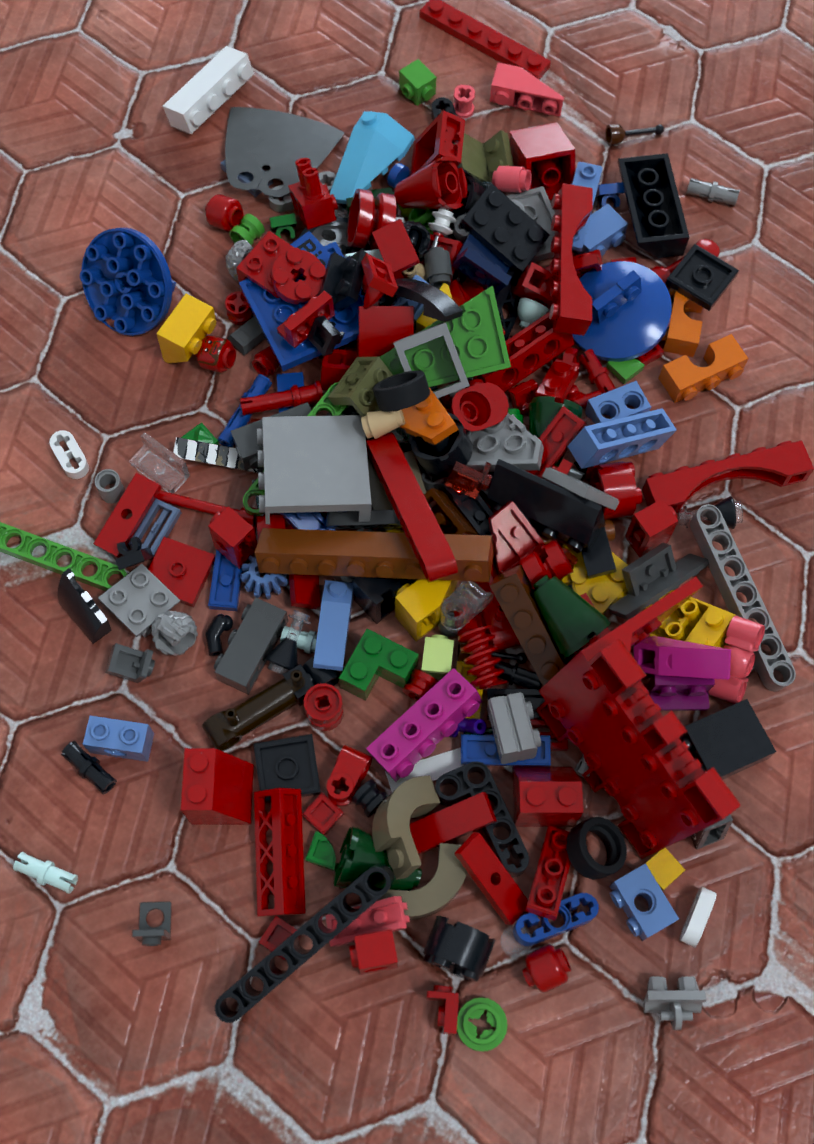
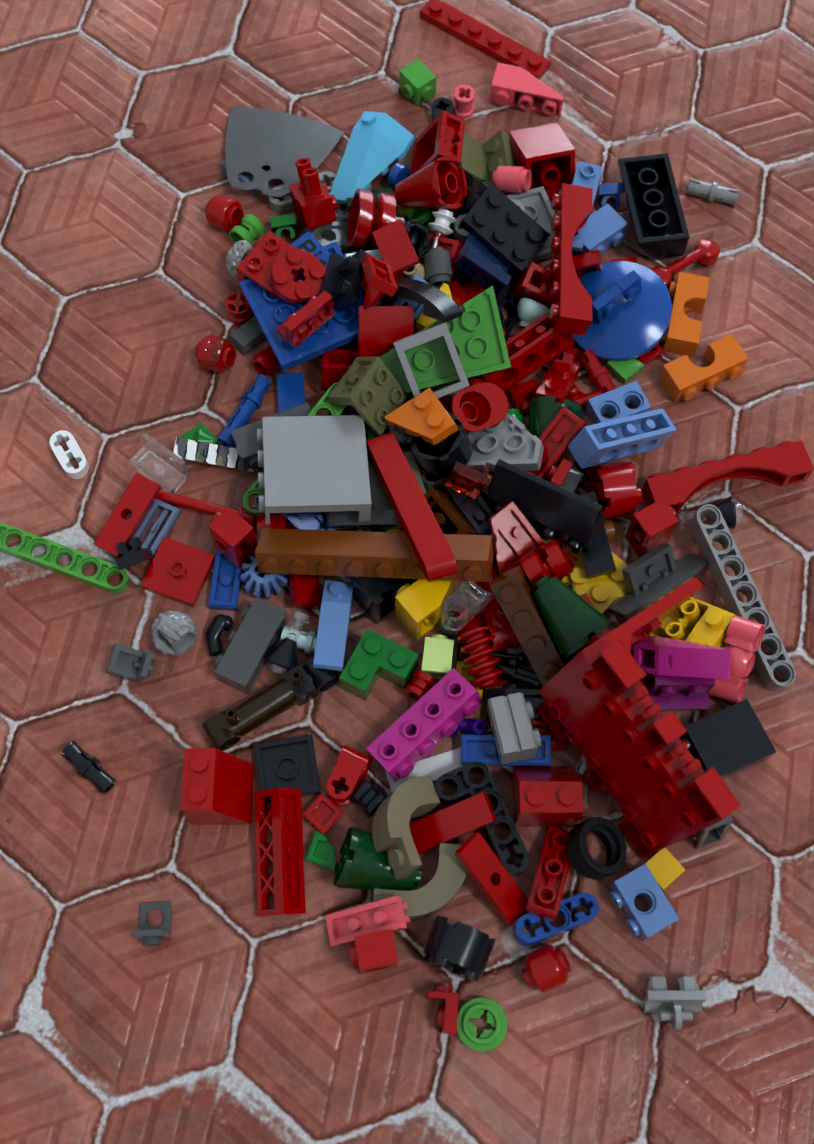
(45, 872): light aqua pin -> none
(82, 608): black slope -> none
(105, 478): light grey beam -> none
(118, 738): medium blue brick -> none
(127, 281): blue bracket -> none
(139, 600): light grey hinge -> none
(185, 329): yellow slope -> none
(208, 89): white brick -> none
(276, 934): red tile -> none
(293, 397): red pin -> none
(294, 953): black beam -> none
(323, 707): red wheel -> none
(324, 335): black tile -> none
(380, 423): tan cone -> none
(401, 391): black tyre -> none
(581, 488): light grey tile -> none
(615, 133): reddish brown hinge -> none
(698, 916): white beam -> none
(702, 277): black tile -> none

